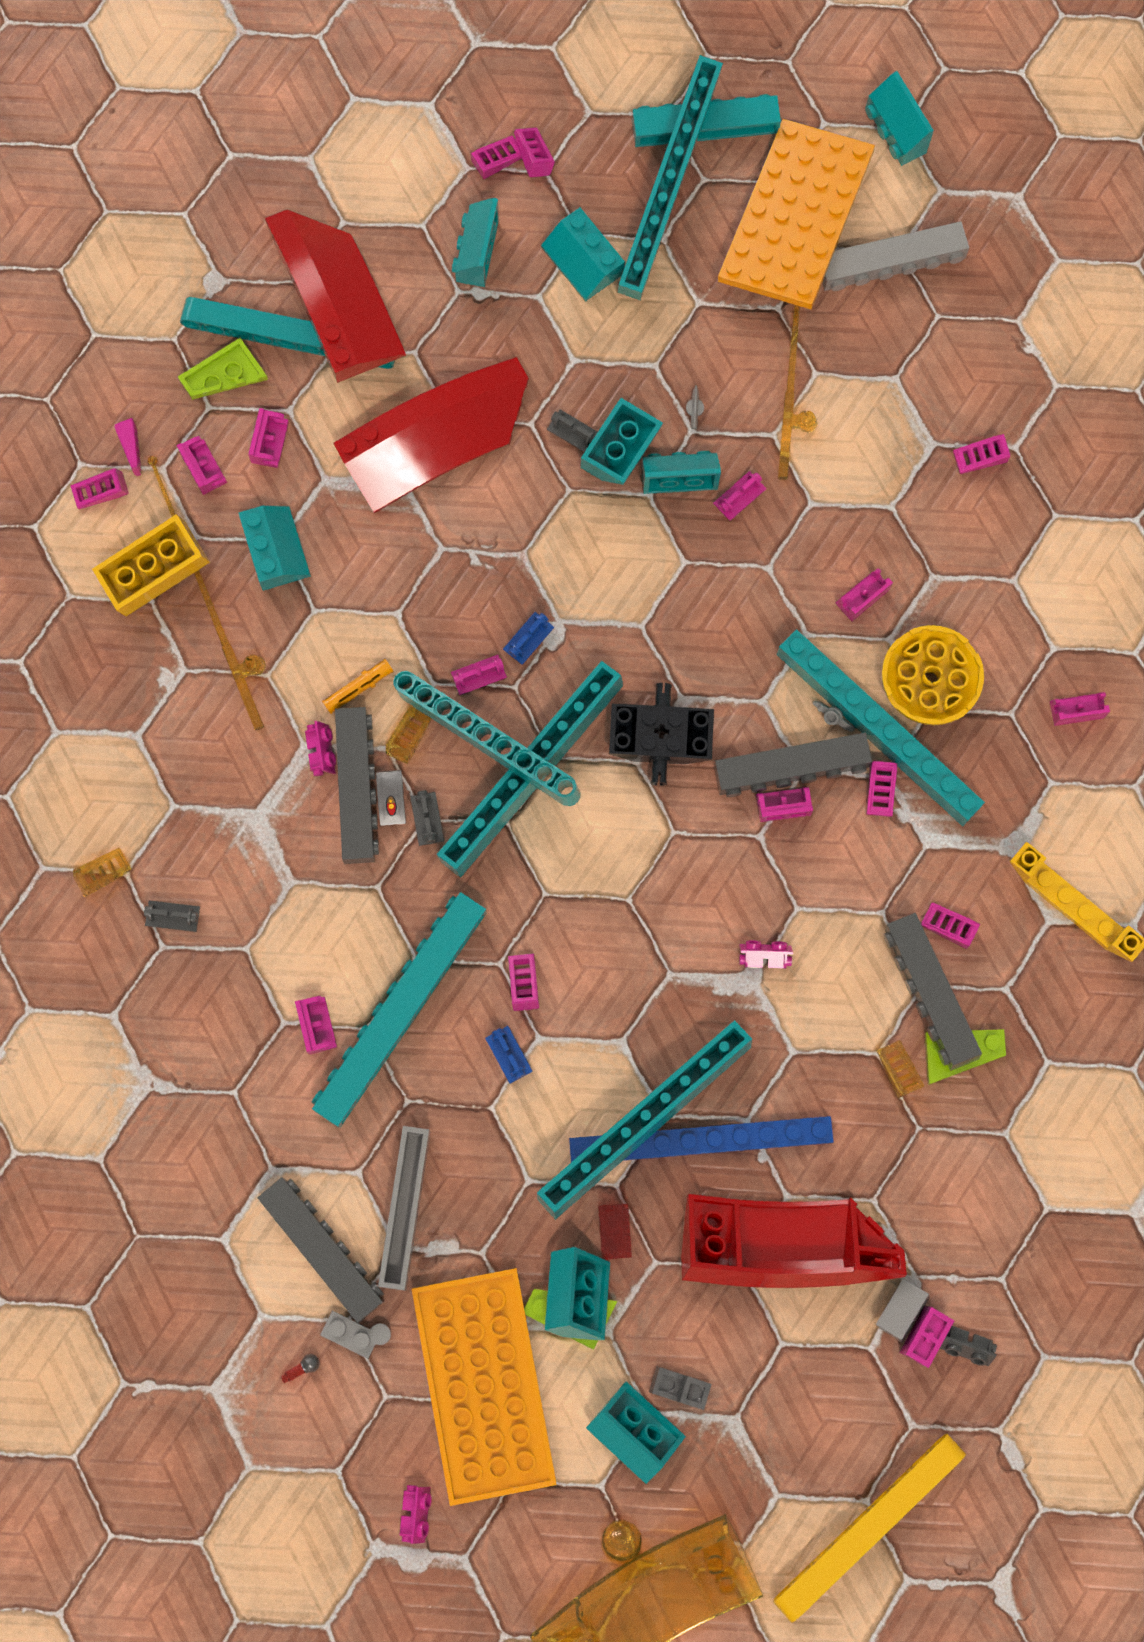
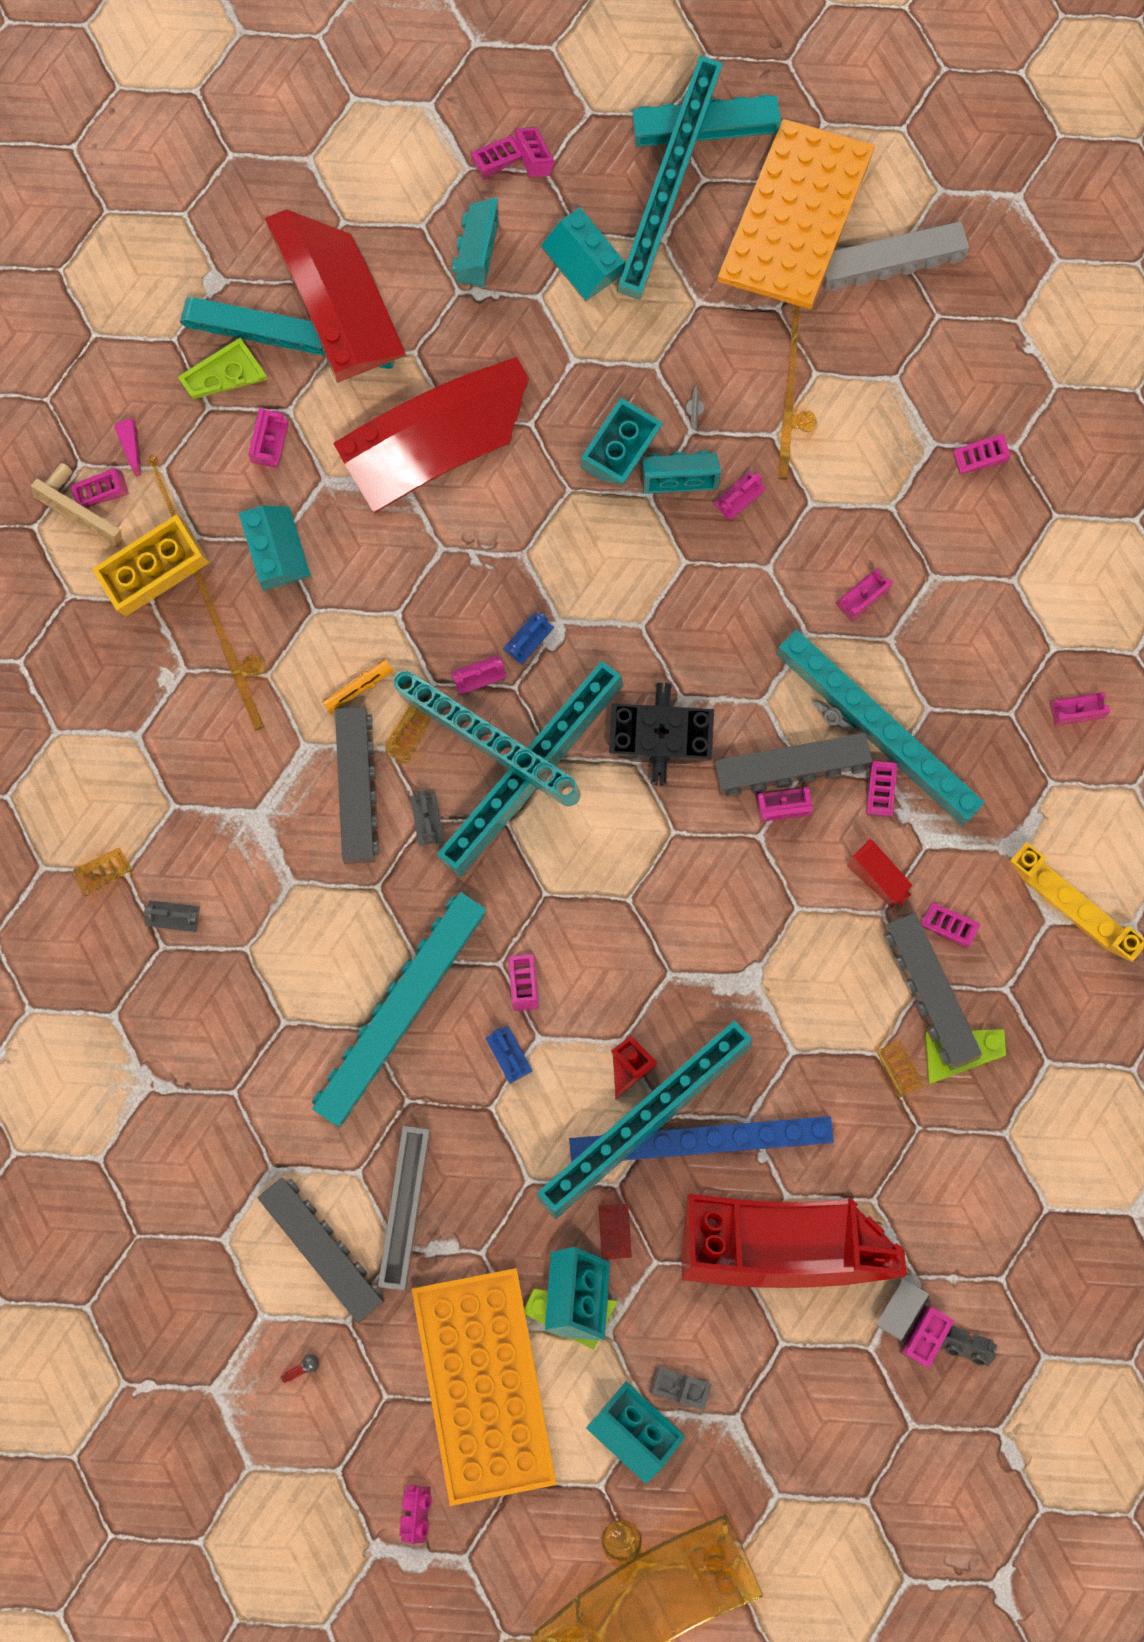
(49, 495): none -> tan piece
(201, 464): dark pink hinge -> none
(315, 1024): dark pink hinge -> none
(320, 737): dark pink hinge -> none
(354, 1335): light grey hinge -> none
(390, 797): flat silver slope -> none
(571, 430): dark grey hinge -> none
(630, 1064): none -> red slope
(756, 951): hinge -> none
(869, 1528): yellow beam -> none
(880, 874): none -> red slope
(899, 119): teal slope -> none
(949, 658): yellow brick -> none

